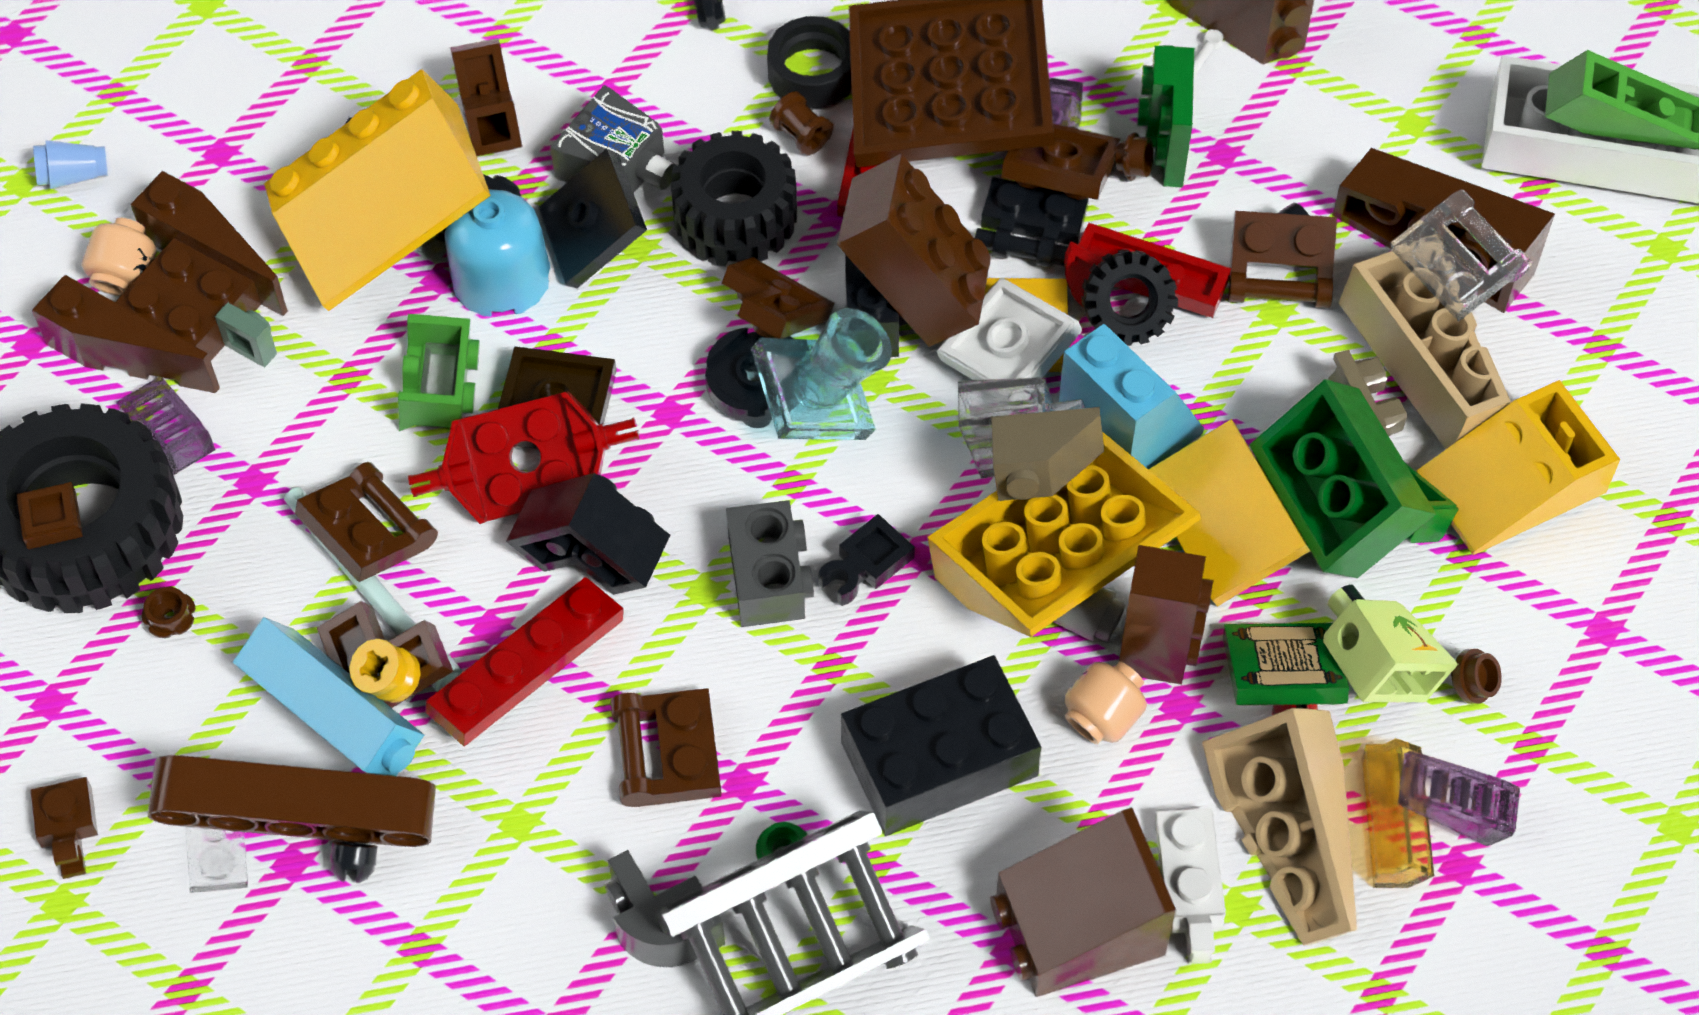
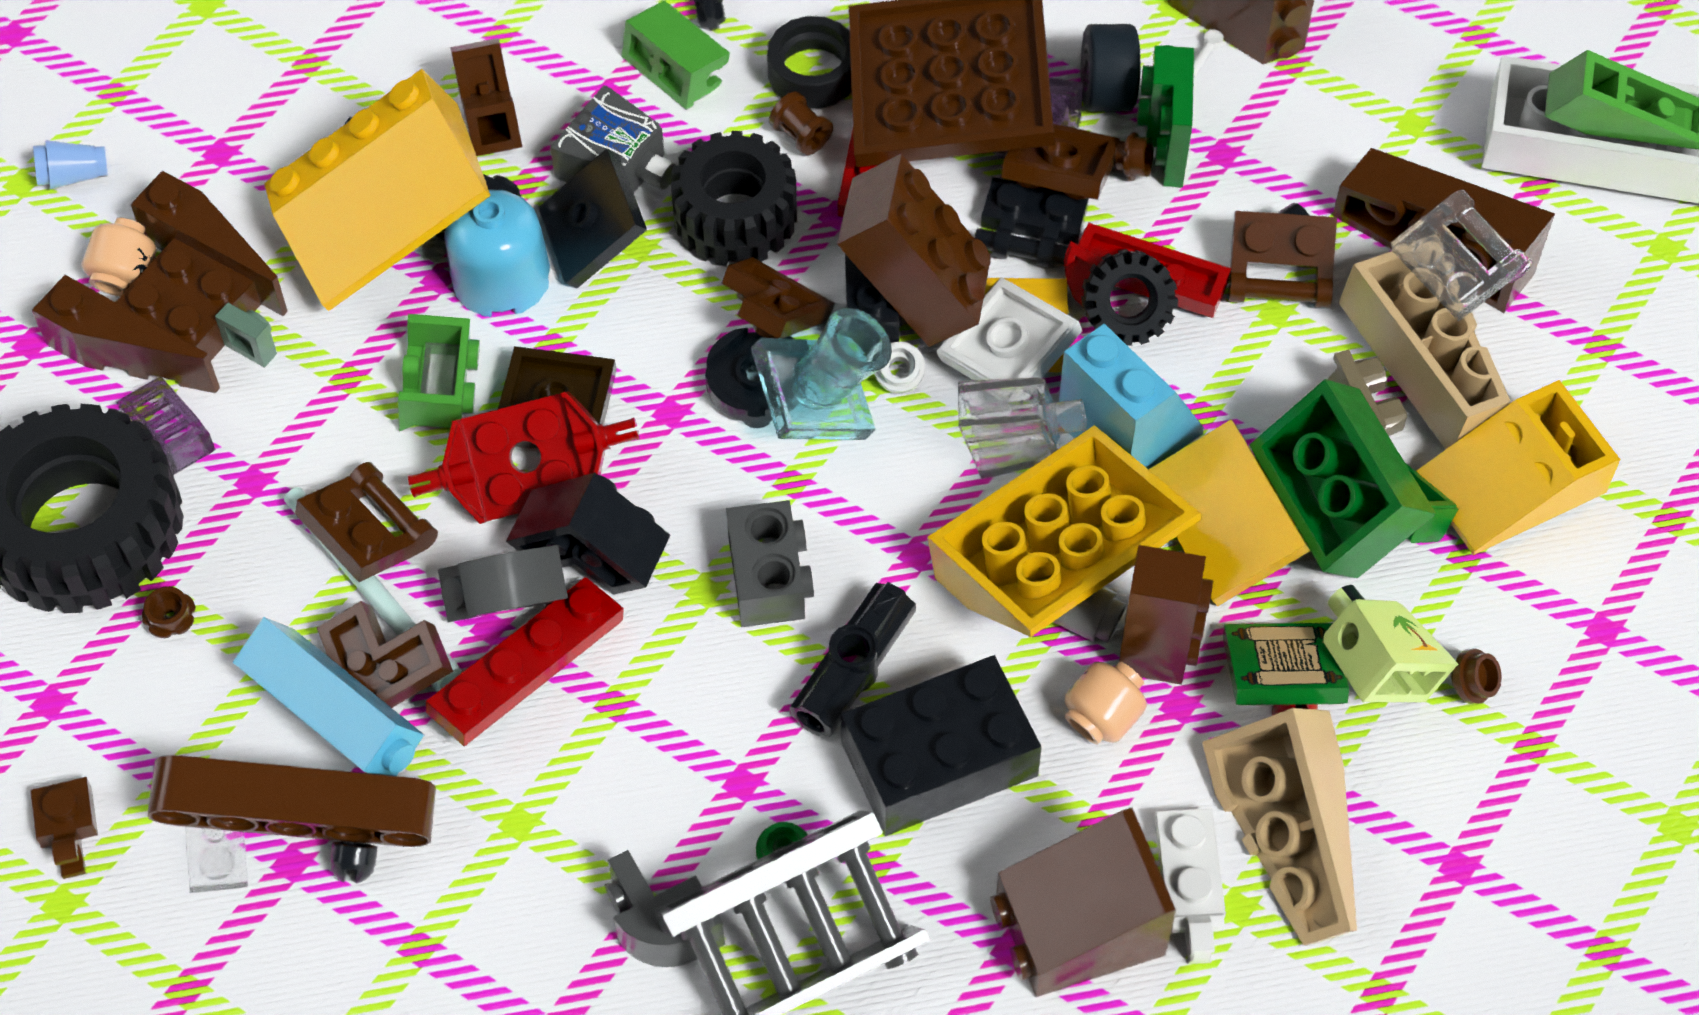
(49, 515): reddish brown tile -> none
(399, 674): yellow wheel -> none
(502, 583): none -> dark grey brick
(673, 53): none -> bright green hinge
(684, 742): reddish brown plate -> none
(838, 682): none -> black piece
(870, 555): black plate -> none
(913, 358): none -> white plate
(1043, 450): dark tan slope -> none
(1110, 67): none -> black wheel
(1396, 835): clear yellow piece -> none
(1492, 806): clear purple slope -> none

